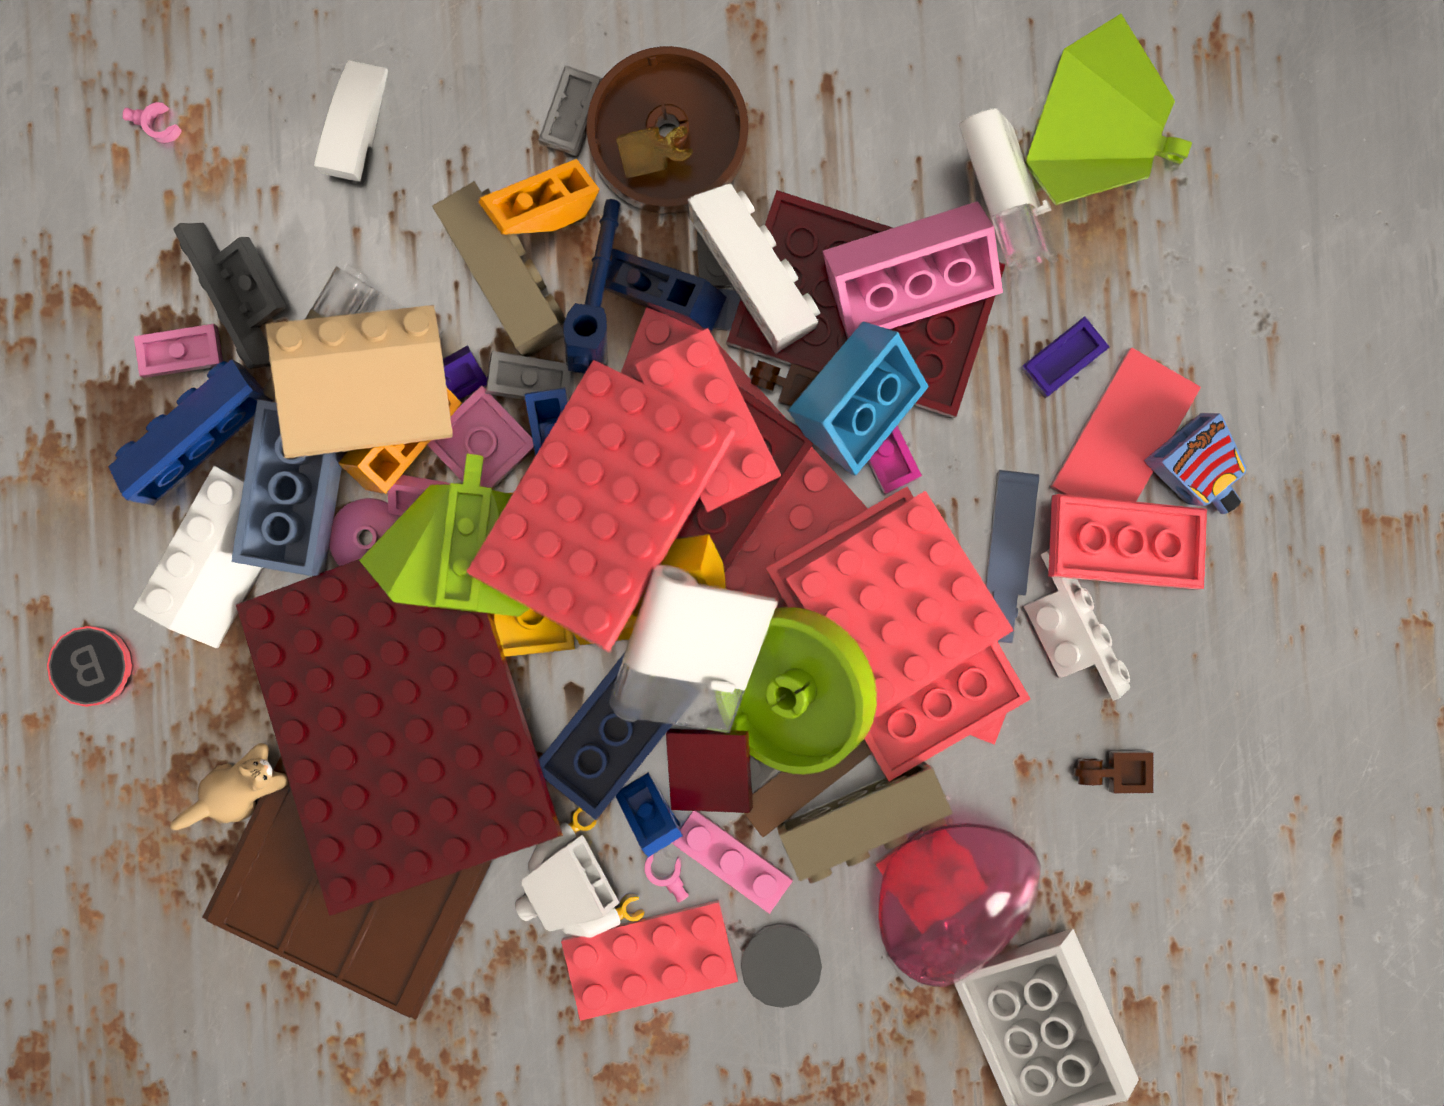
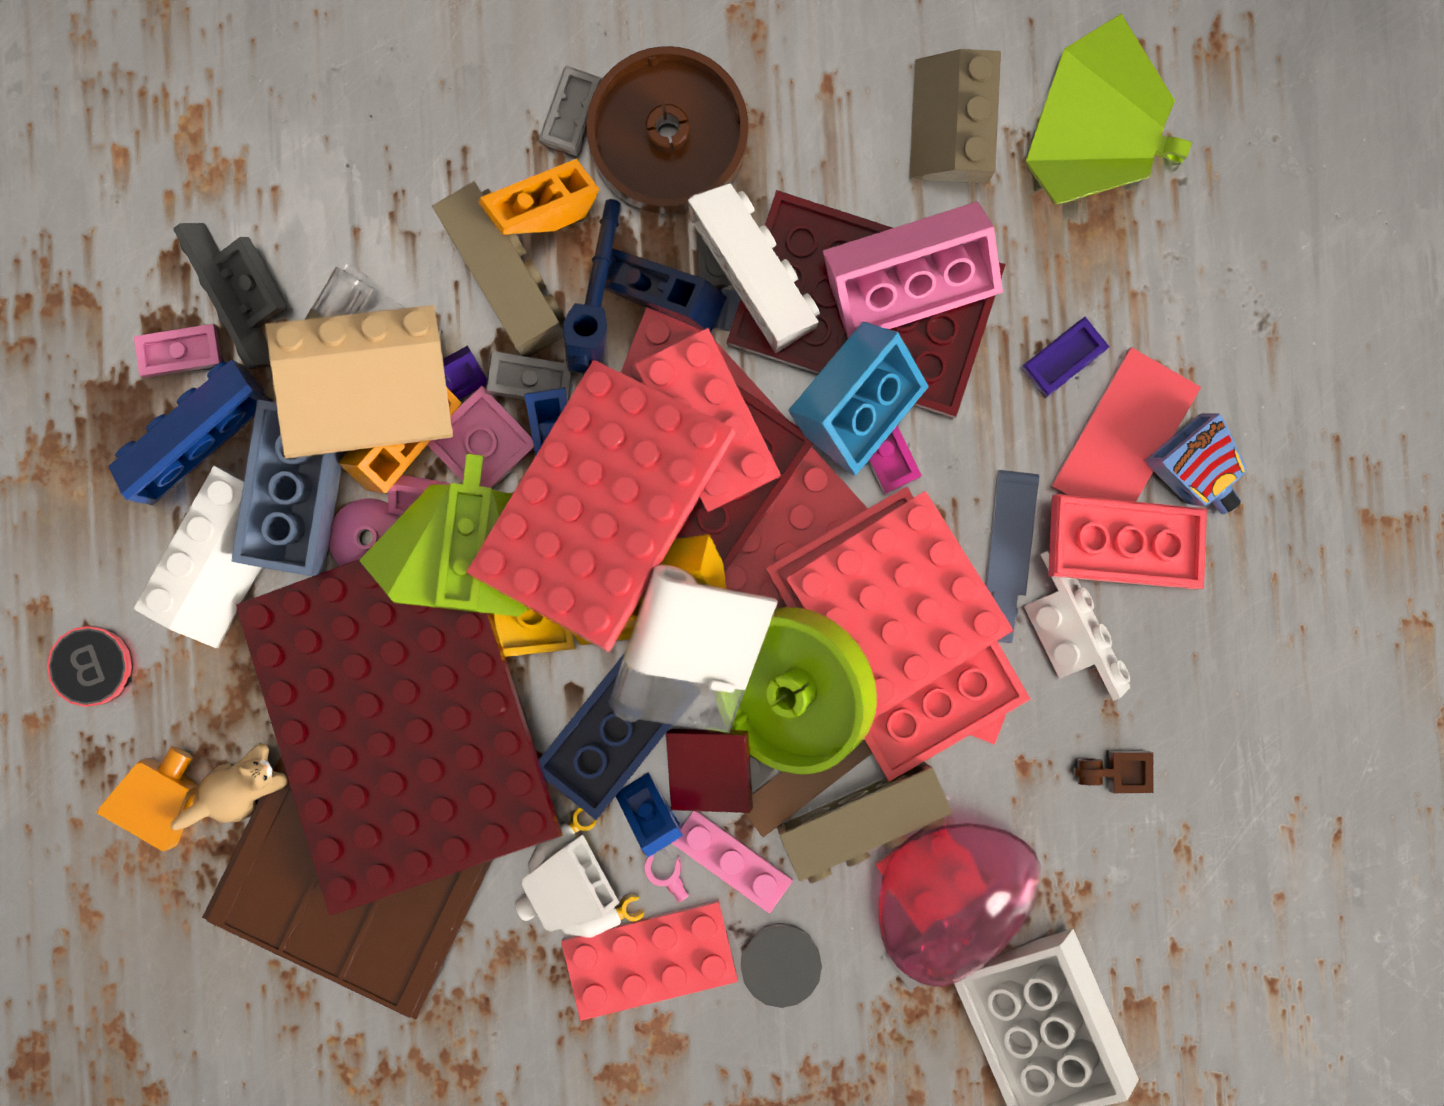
(145, 119): bright pink piece -> none
(152, 799): none -> light orange torso
(351, 121): white slope -> none
(647, 152): clear yellow plate -> none
(793, 385): reddish brown plate -> none
(955, 116): none -> dark tan slope
(1008, 190): white door -> none

